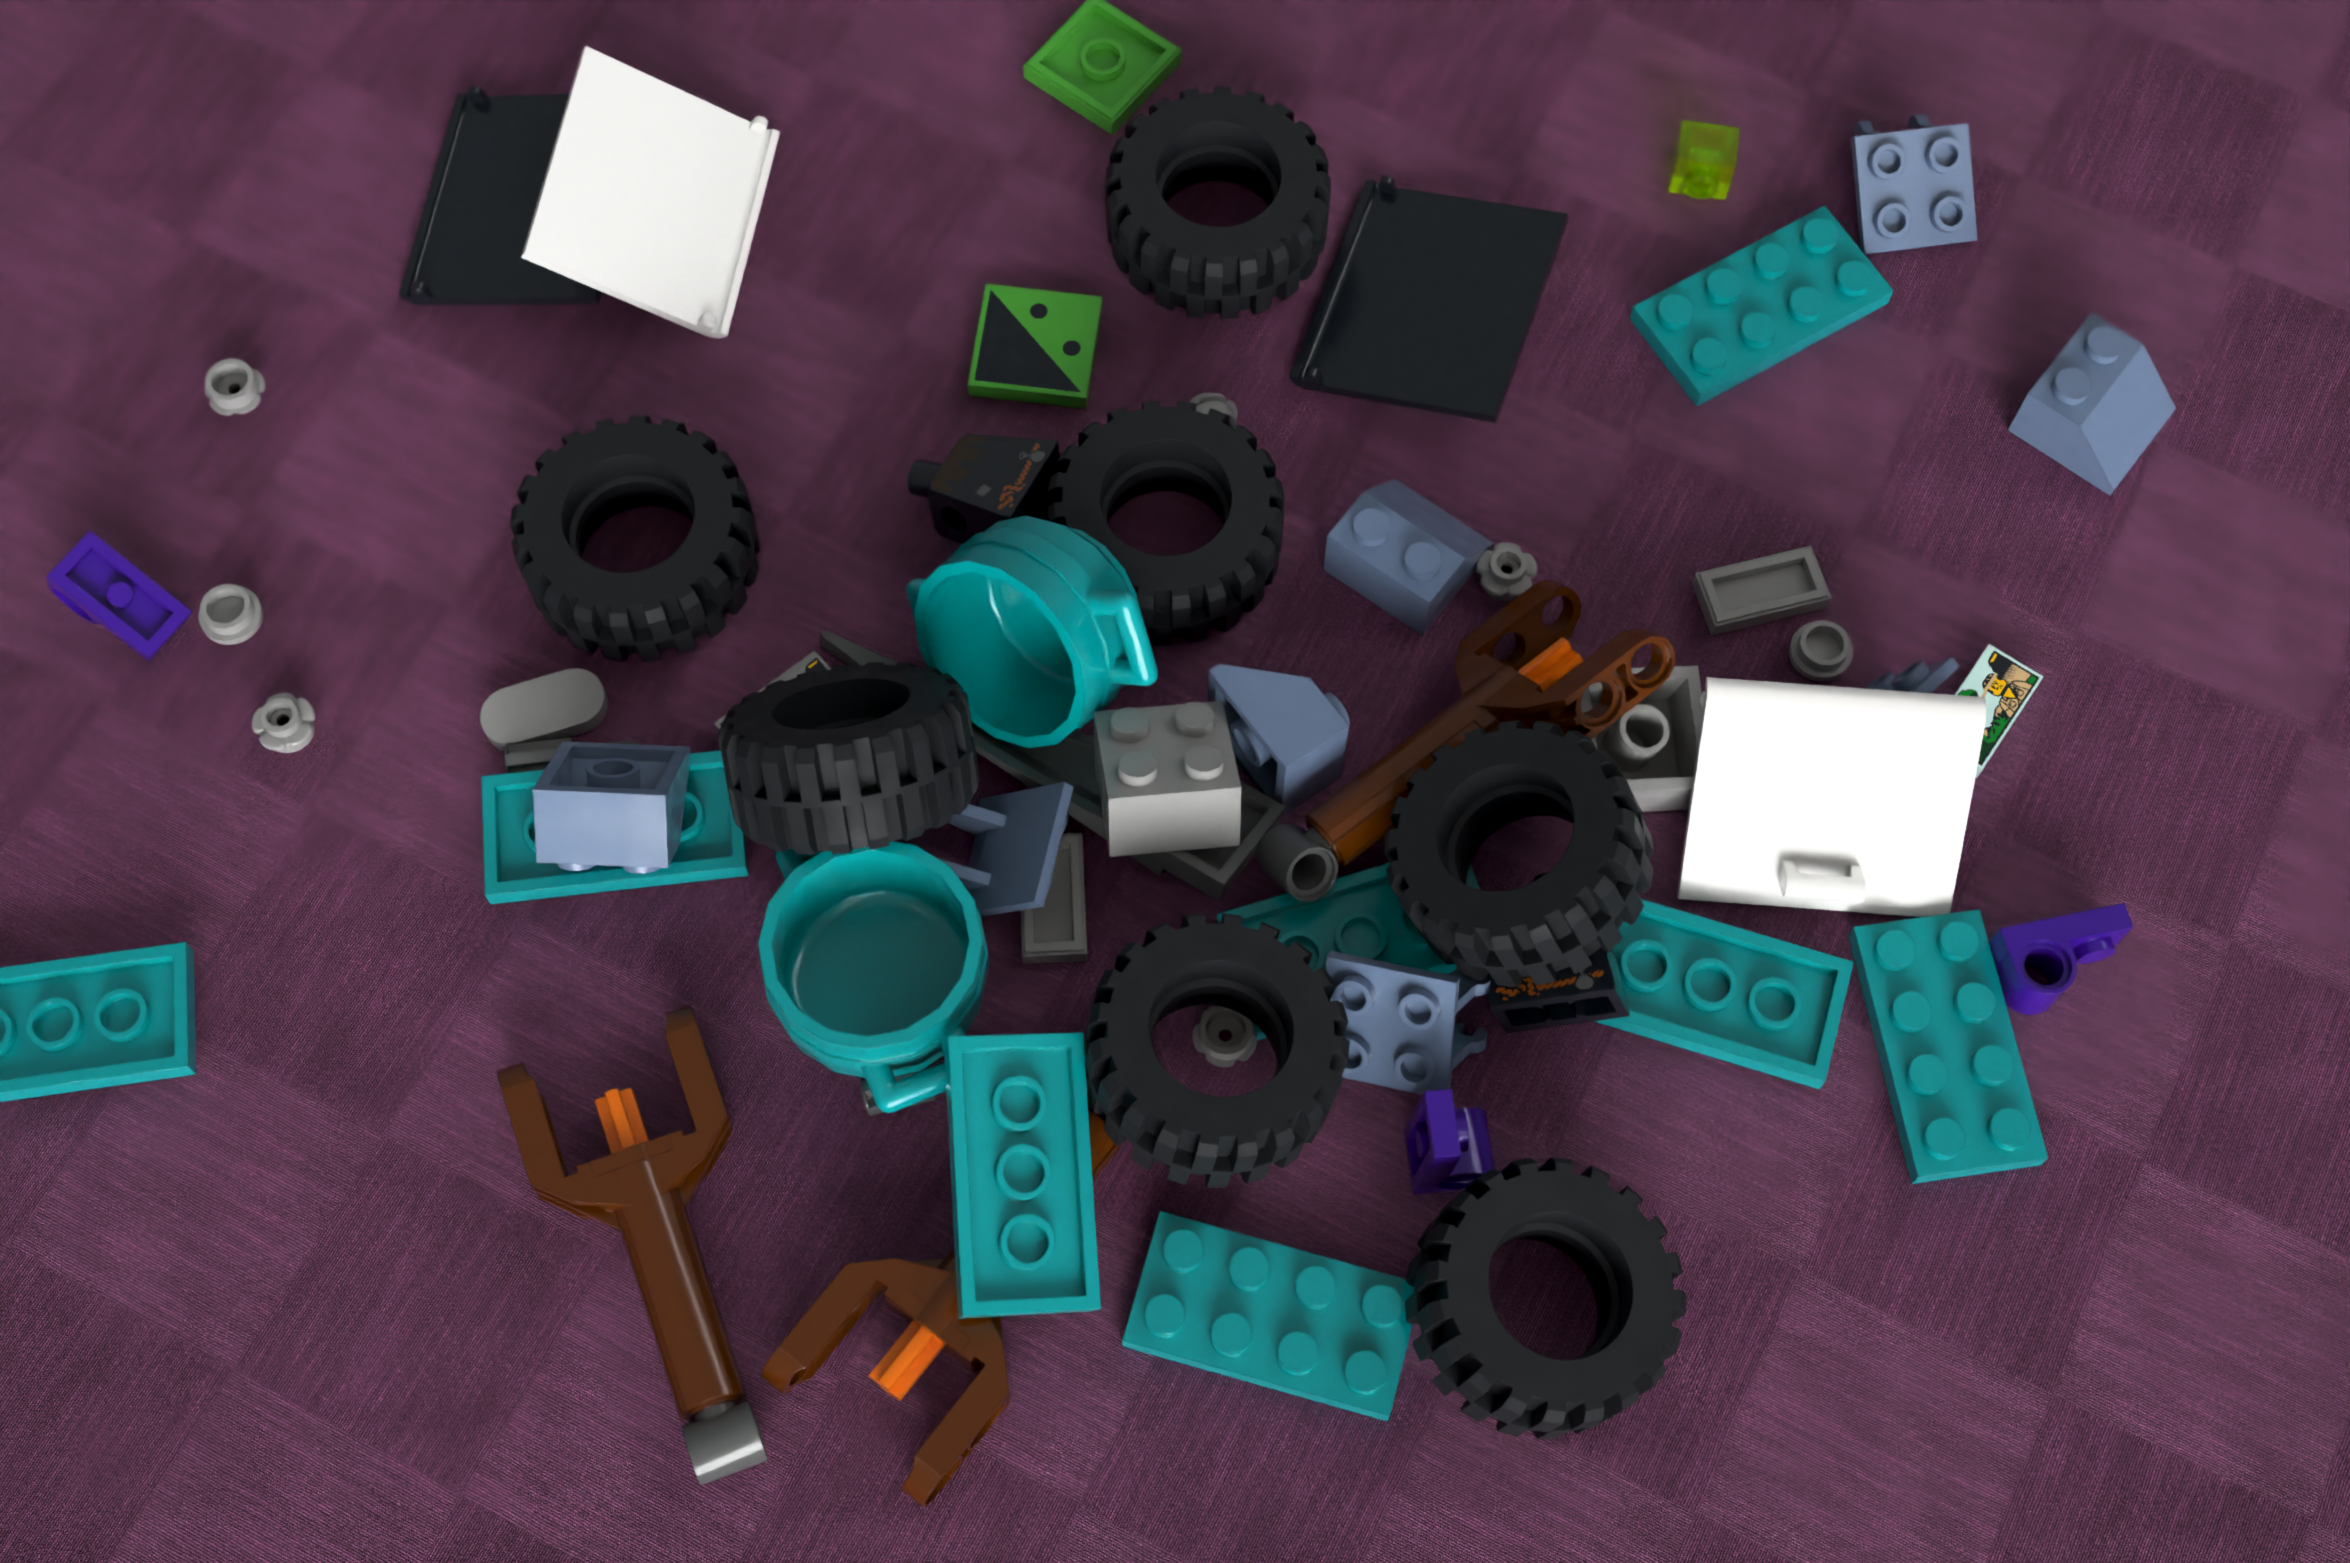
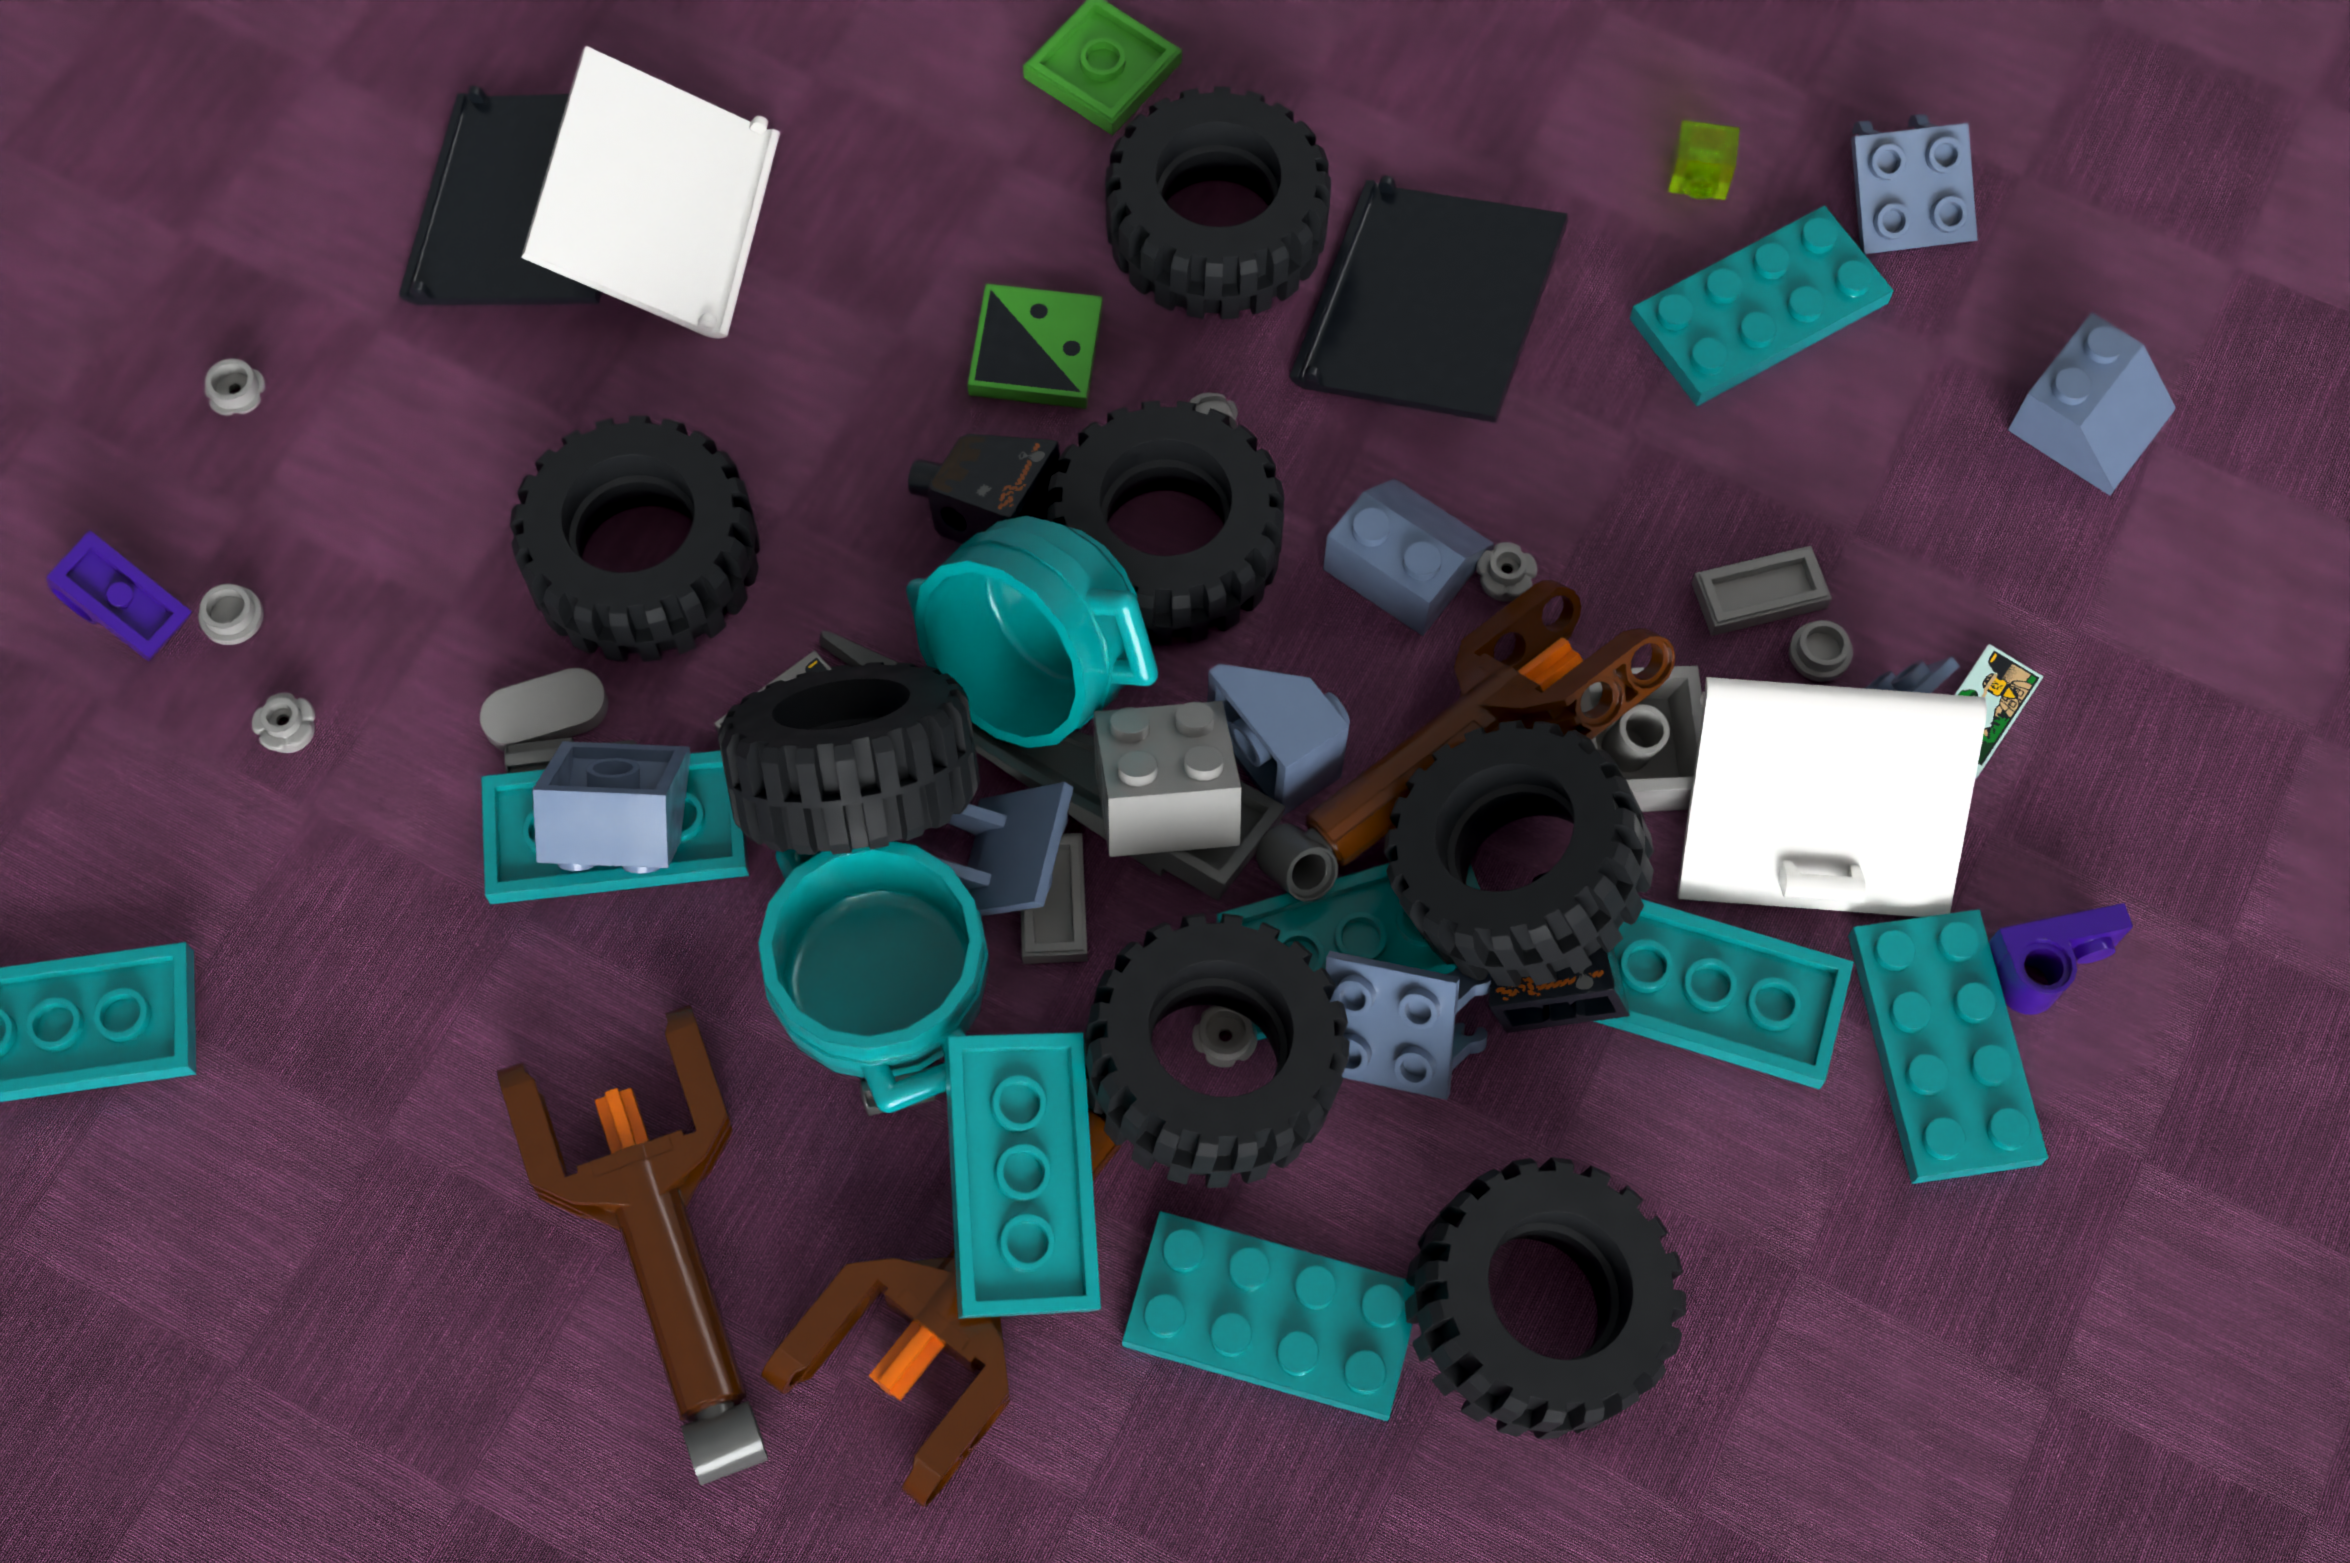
(1446, 1144): dark purple plate -> none

